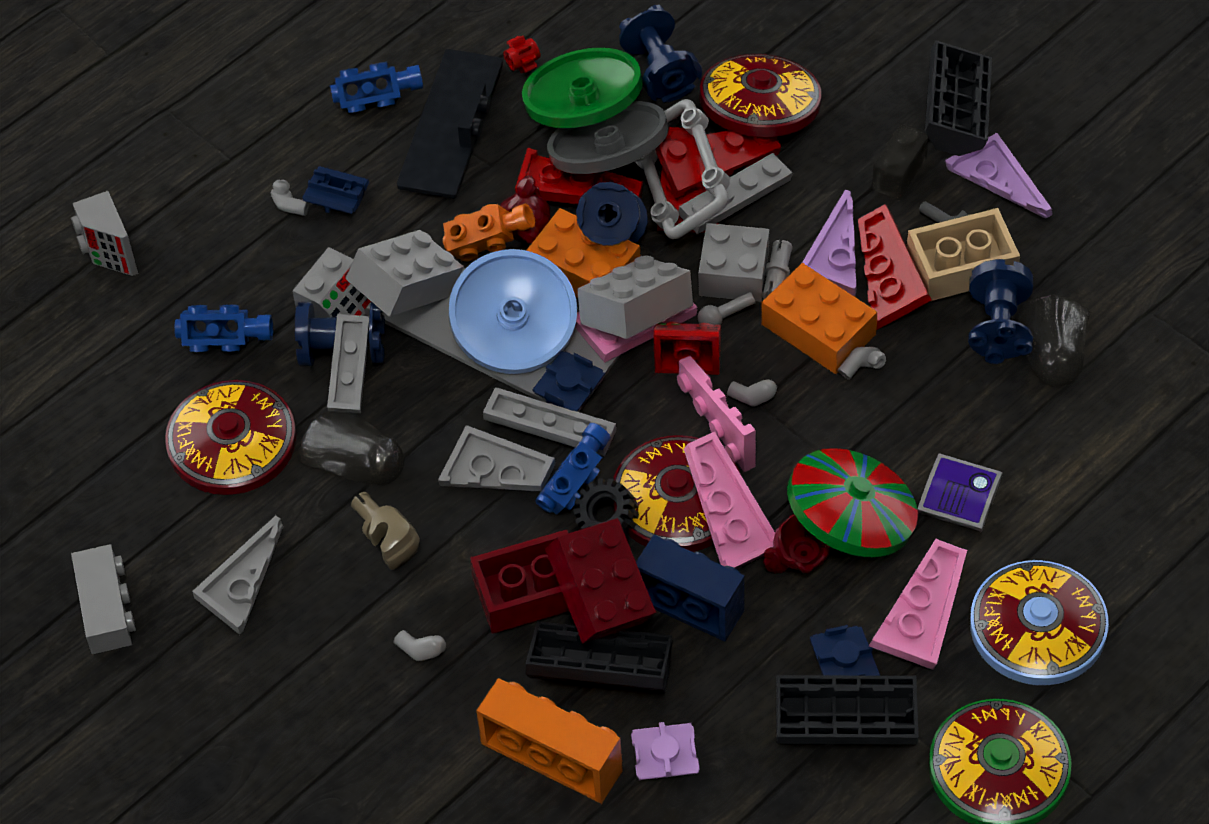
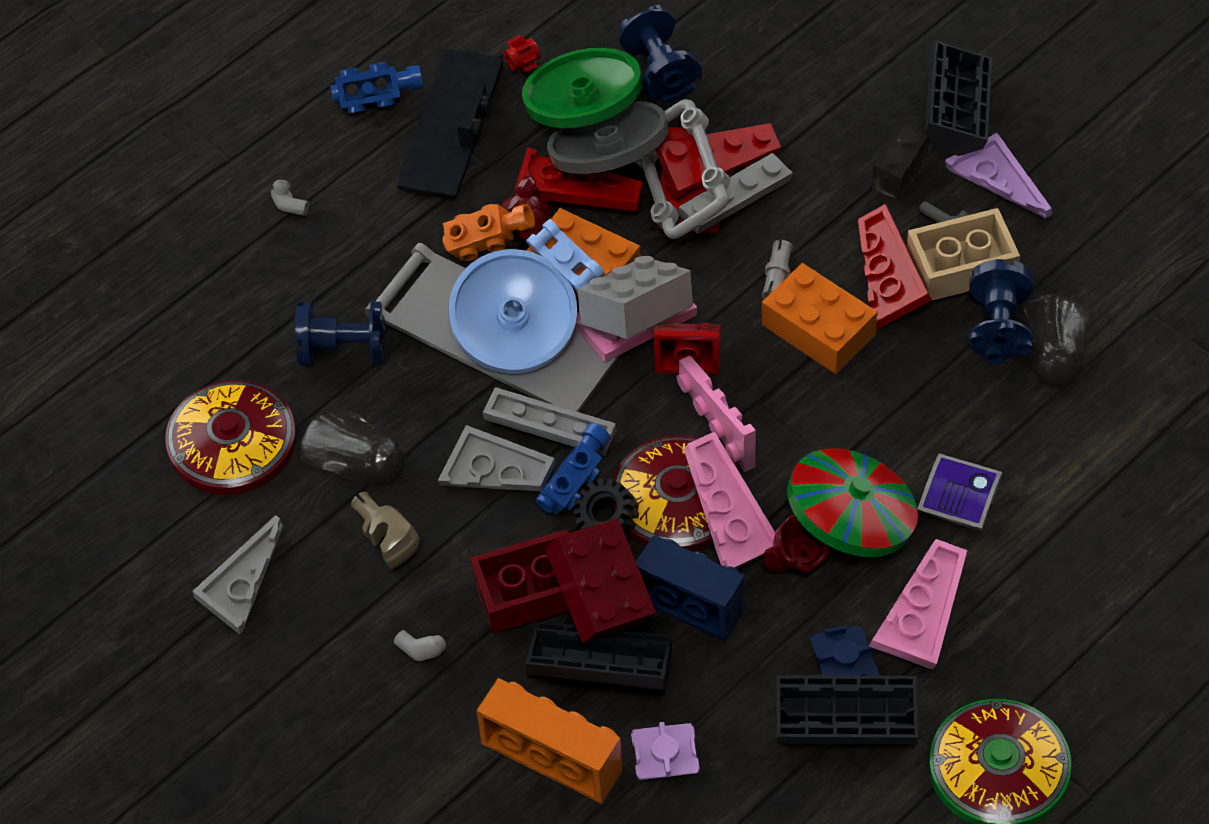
(103, 234): light grey slope -> none
(103, 598): light grey brick -> none
(217, 330): blue brick -> none
(328, 289): light grey slope -> none
(335, 190): dark blue piece -> none
(348, 363): light grey plate -> none
(404, 272): light grey brick -> none
(565, 255): none -> light blue plate
(568, 381): dark blue piece -> none
(599, 205): dark blue piece -> none
(715, 315): light grey bar -> none
(733, 261): light grey brick -> none
(754, 394): light grey arm -> none
(760, 95): dish -> none
(834, 247): lavender wing -> none
(861, 358): light grey arm -> none
(1039, 622): dish -> none

